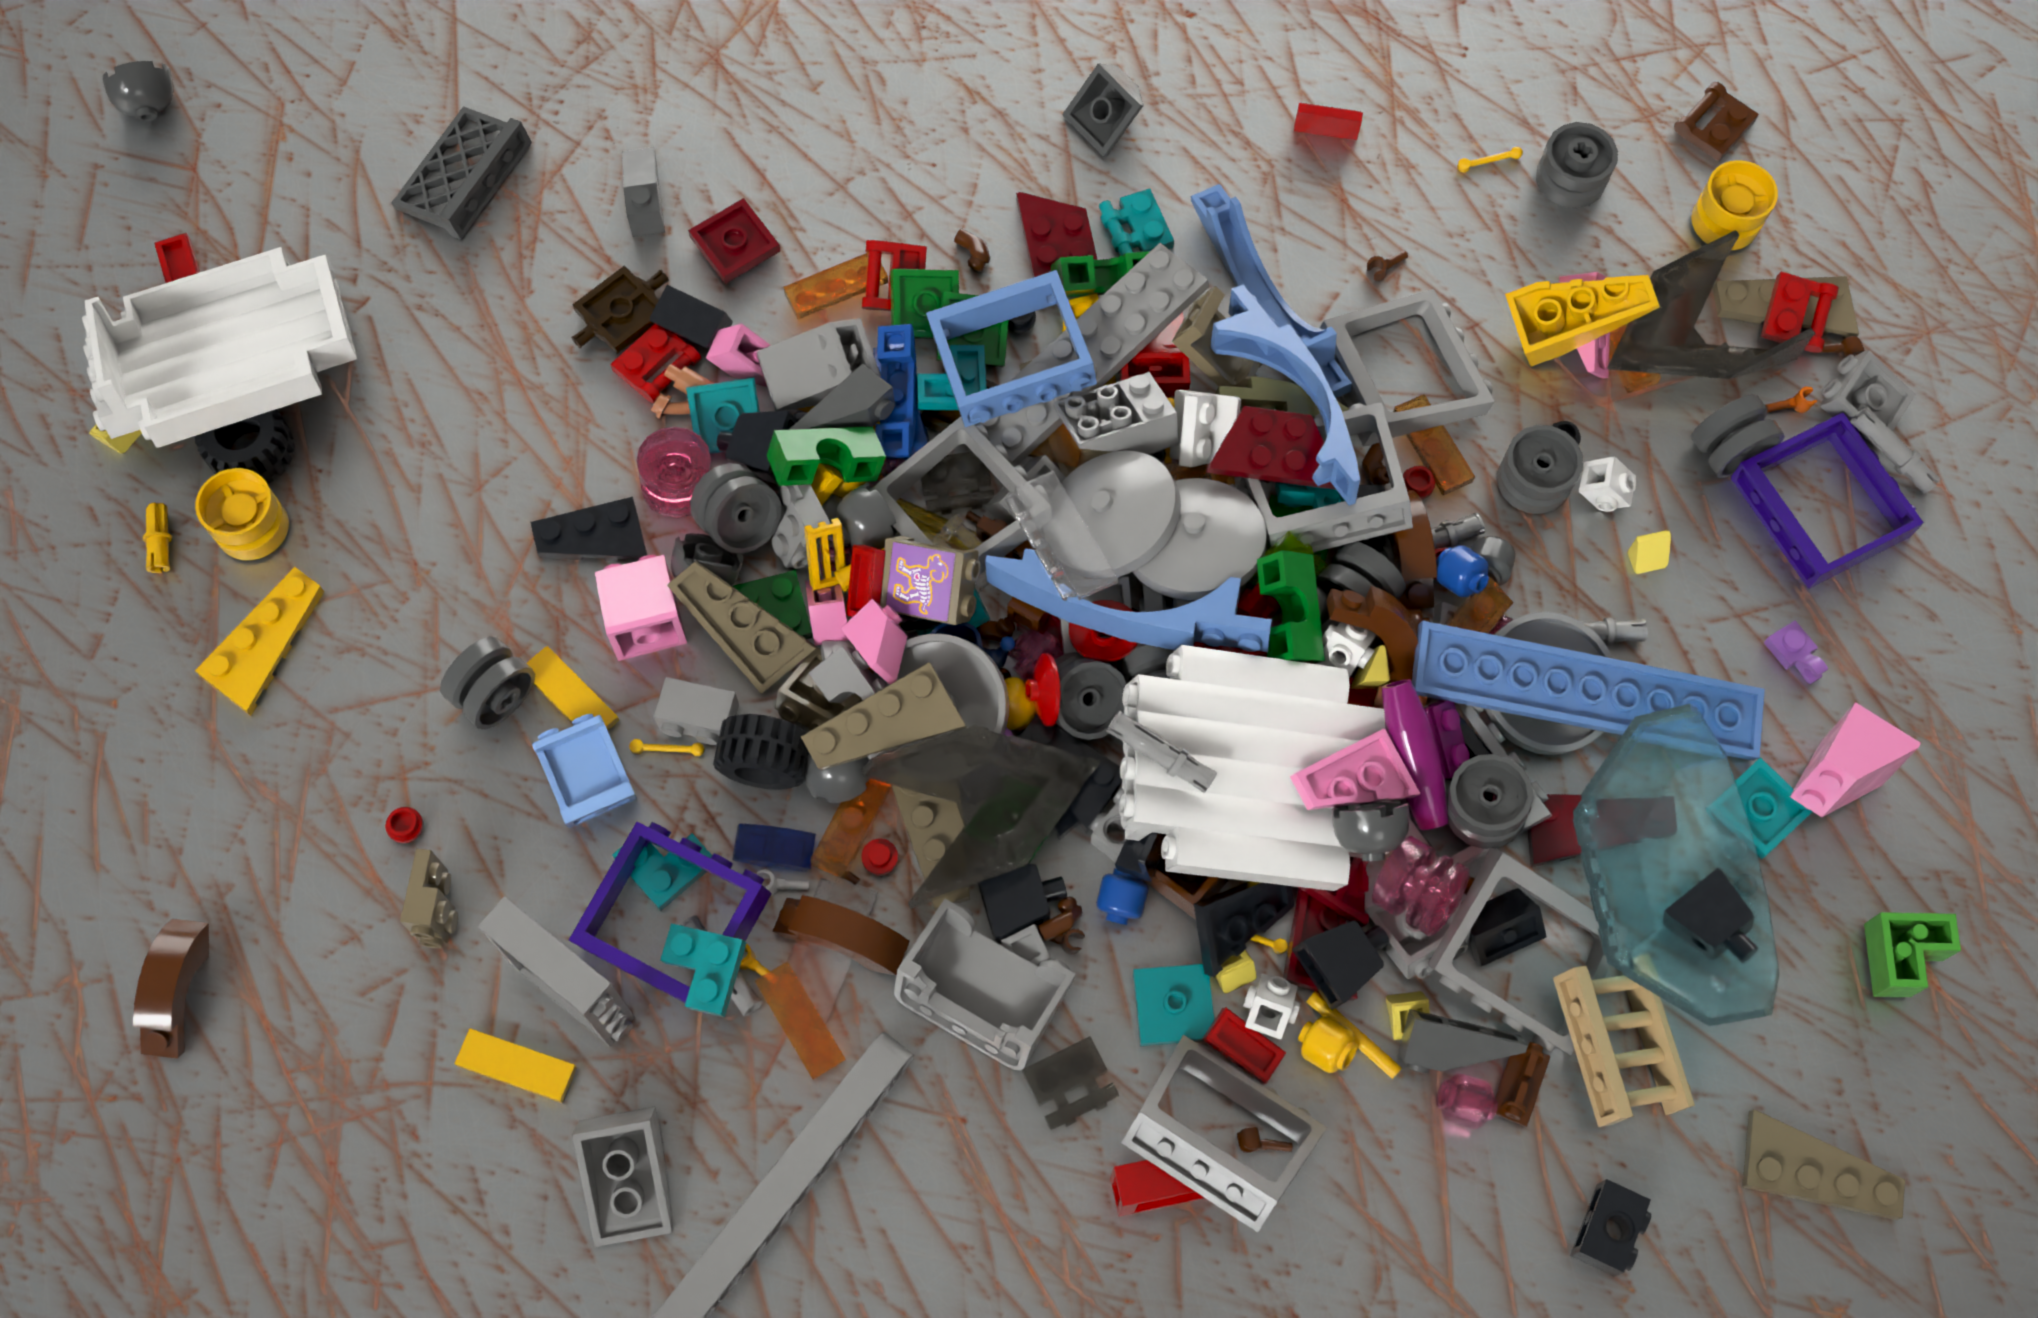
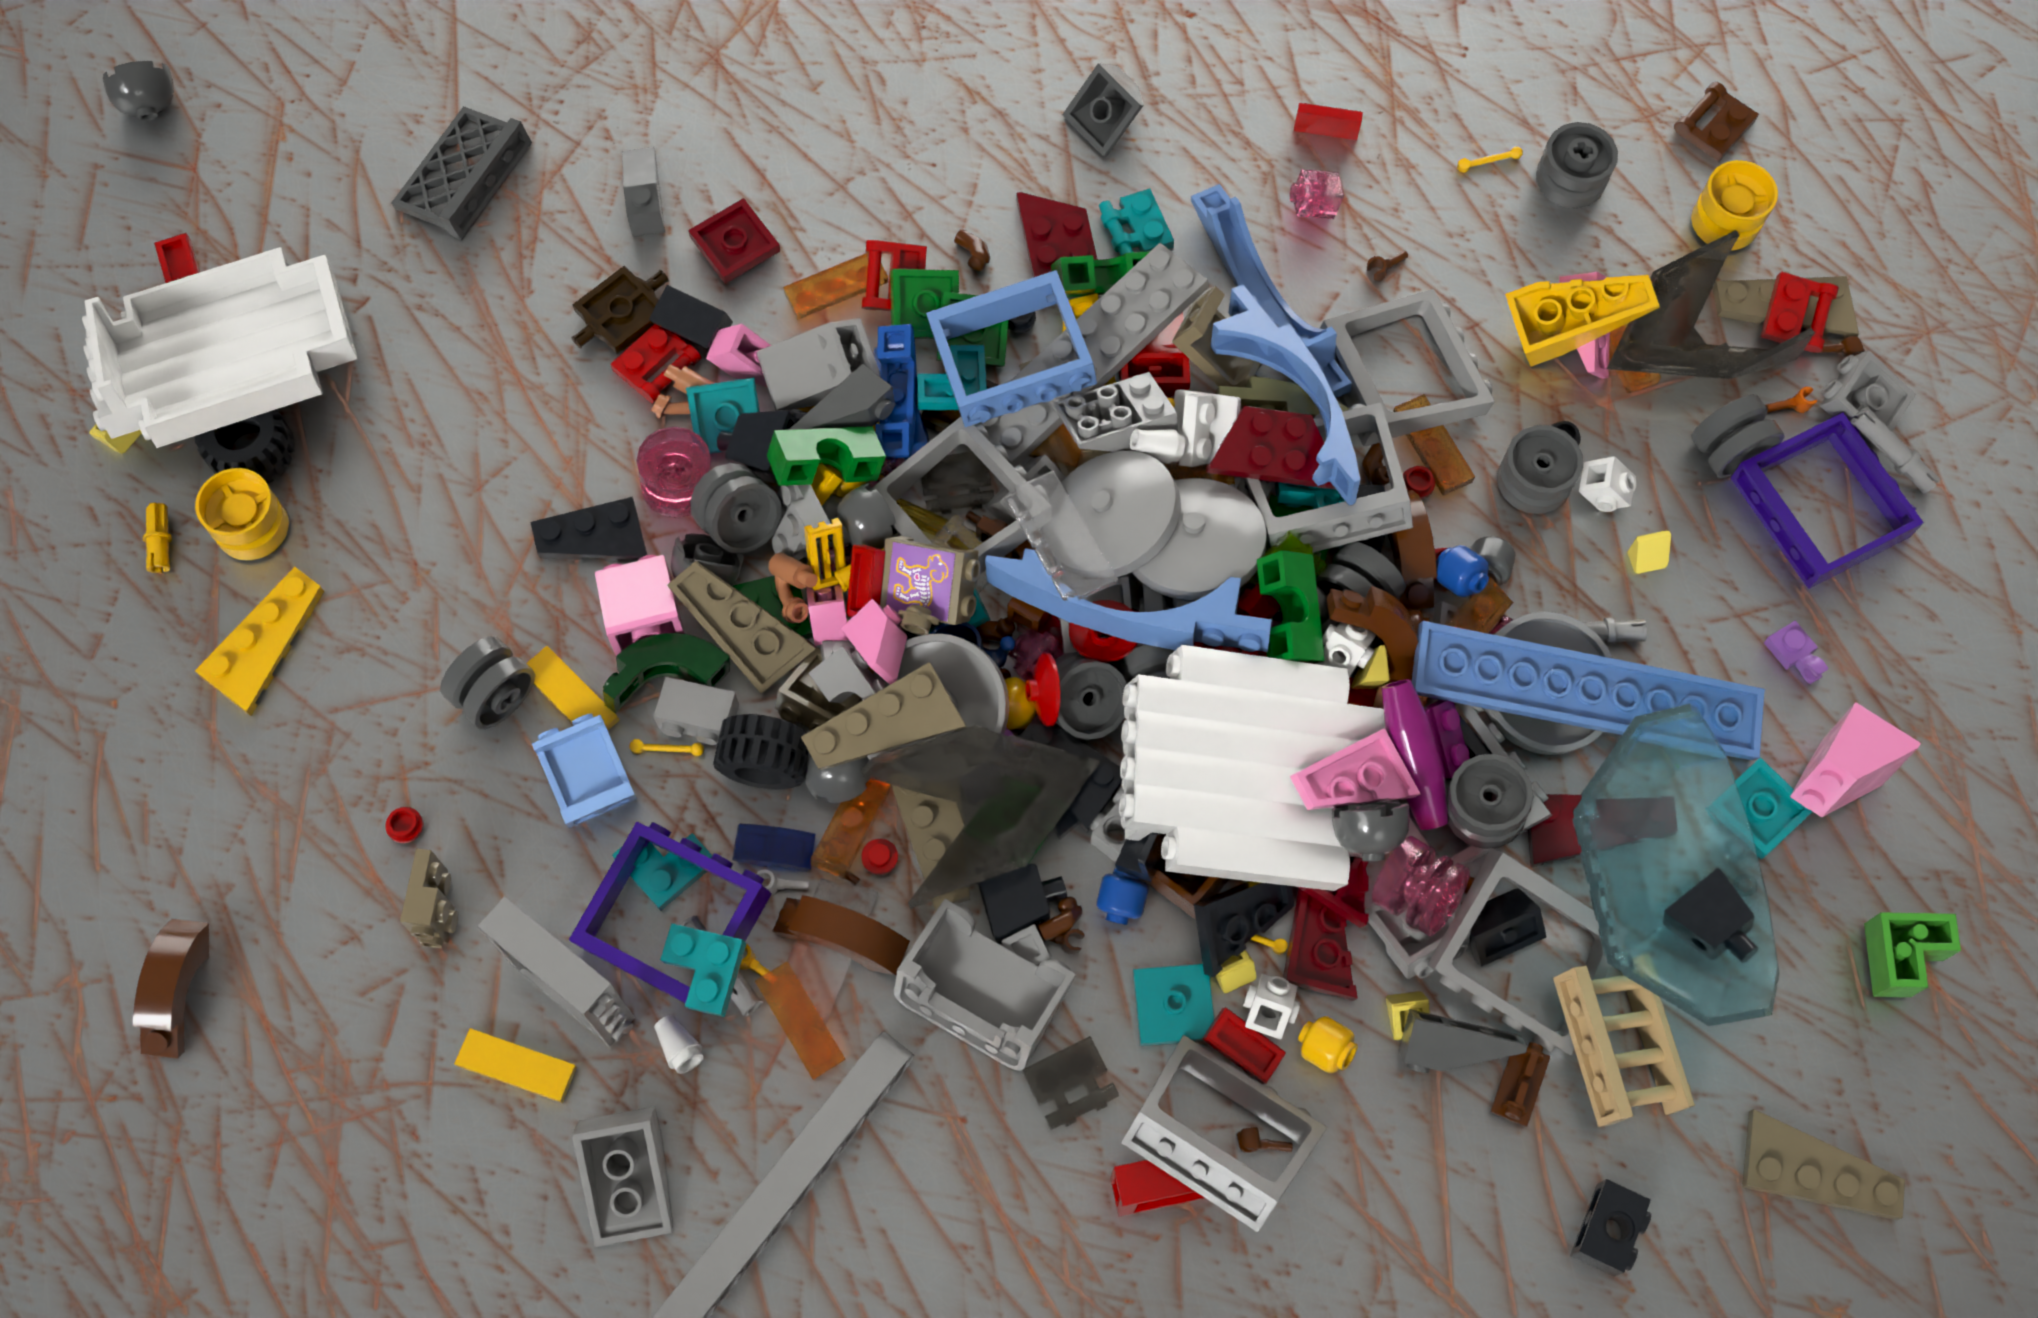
(662, 656): none -> dark green arch
(678, 1045): none -> white cone
(794, 572): none -> nougat plant
(917, 619): none -> dark tan plate
(1161, 444): none -> white cone
(1167, 755): light grey pin -> none
(1317, 194): none -> clear pink brick
(1342, 960): black torso -> none
(1364, 1044): yellow bar -> none
(1449, 533): light grey pin -> none
(1466, 1101): clear pink head -> none

